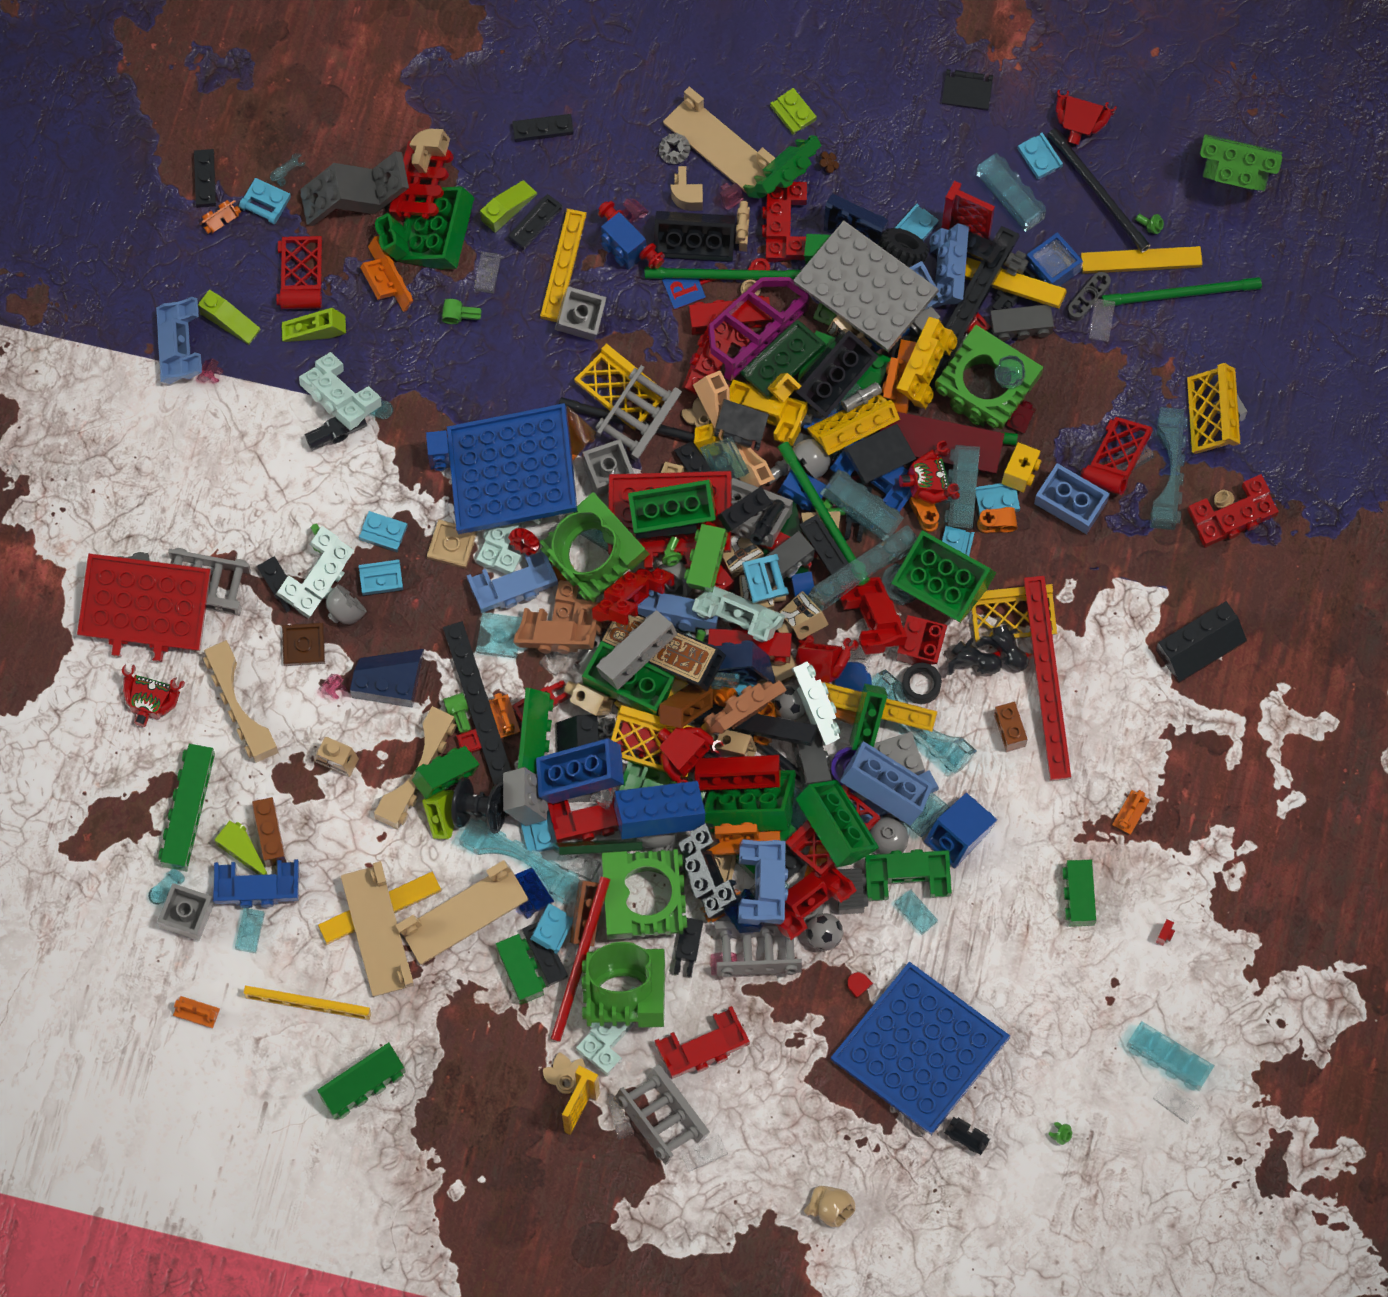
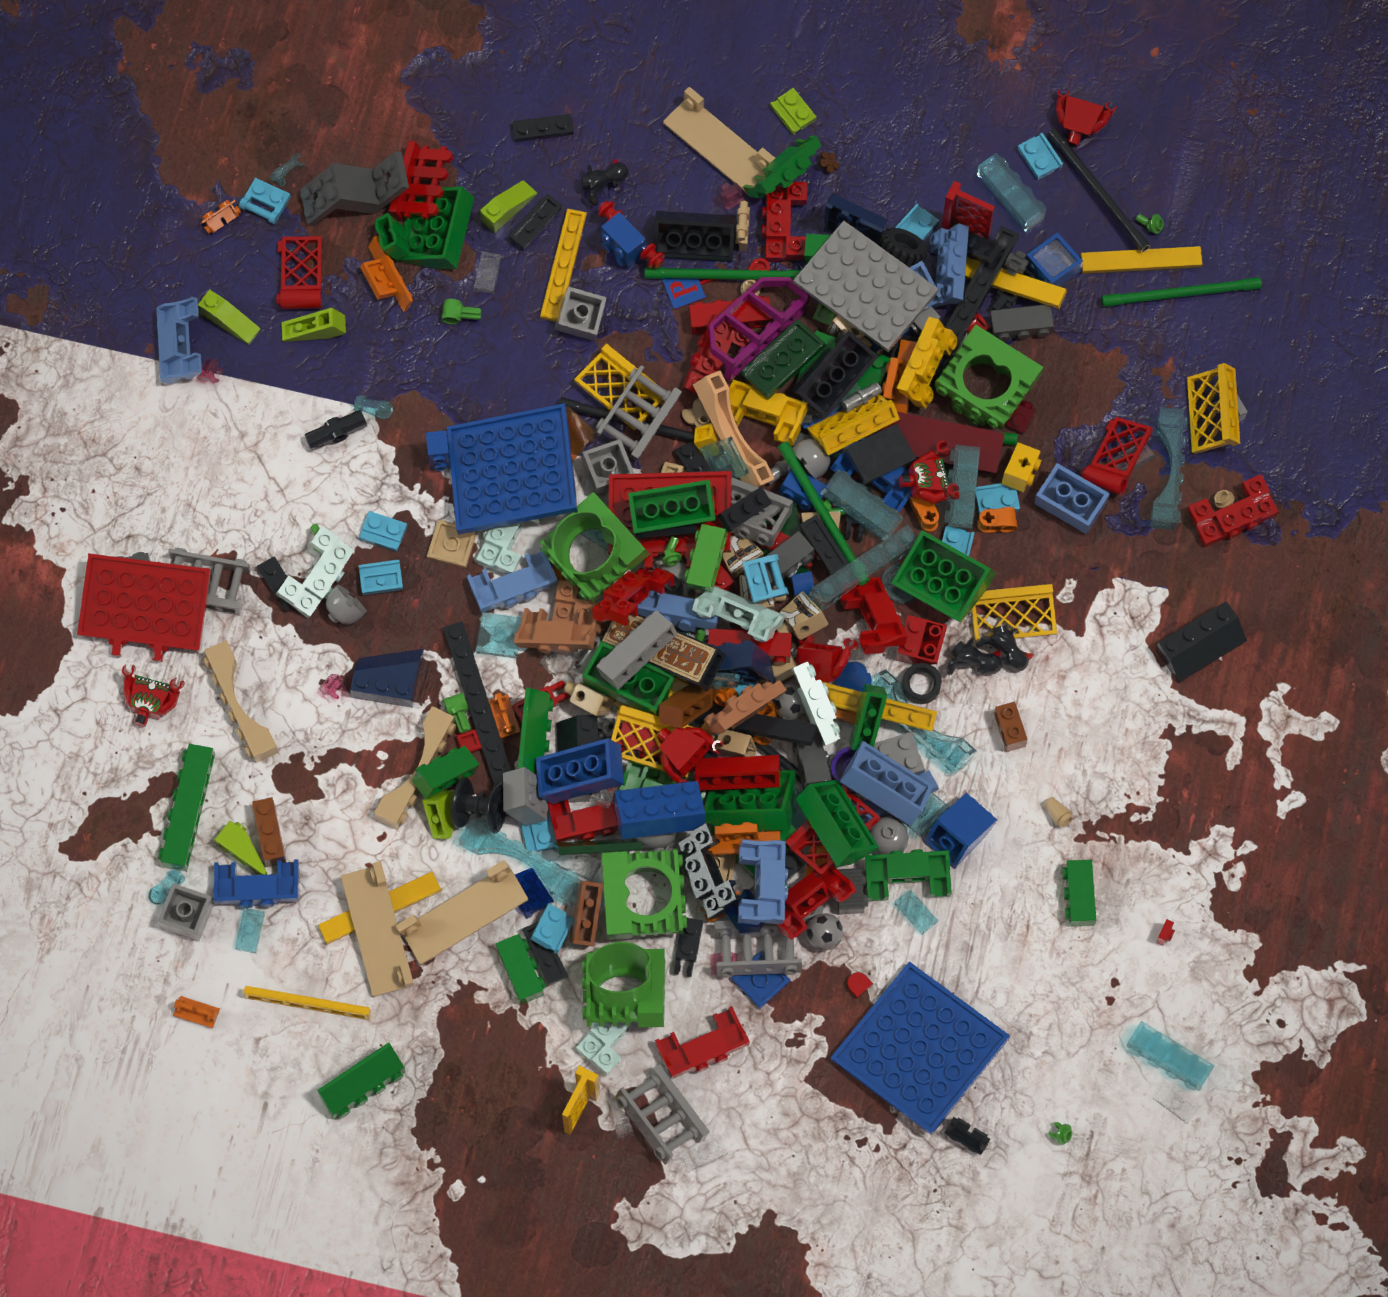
(205, 178): black plate -> none
(303, 644): reddish brown tile -> none
(335, 755): tan torso -> none
(336, 396): light aqua bracket -> none
(427, 144): tan brick -> none
(531, 542): red gear -> none
(562, 1071): tan plate -> none
(580, 956): red piece -> none
(597, 180): none -> black animal
(635, 208): clear pink tile -> none
(674, 157): light grey gear -> none
(685, 195): tan brick -> none
(741, 423): black piece -> none
(761, 987): none -> blue tile
(765, 525): black pin -> none
(783, 386): yellow panel -> none
(831, 1205): tan piece -> none
(967, 90): black piece -> none
(1010, 372): clear light blue hair -> none
(1047, 678): red plate -> none
(1060, 814): none -> tan cone
(1089, 287): dark grey beam -> none
(1102, 320): clear plate -> none
(1131, 811): orange hinge -> none
(1239, 162): bright green hose -> none

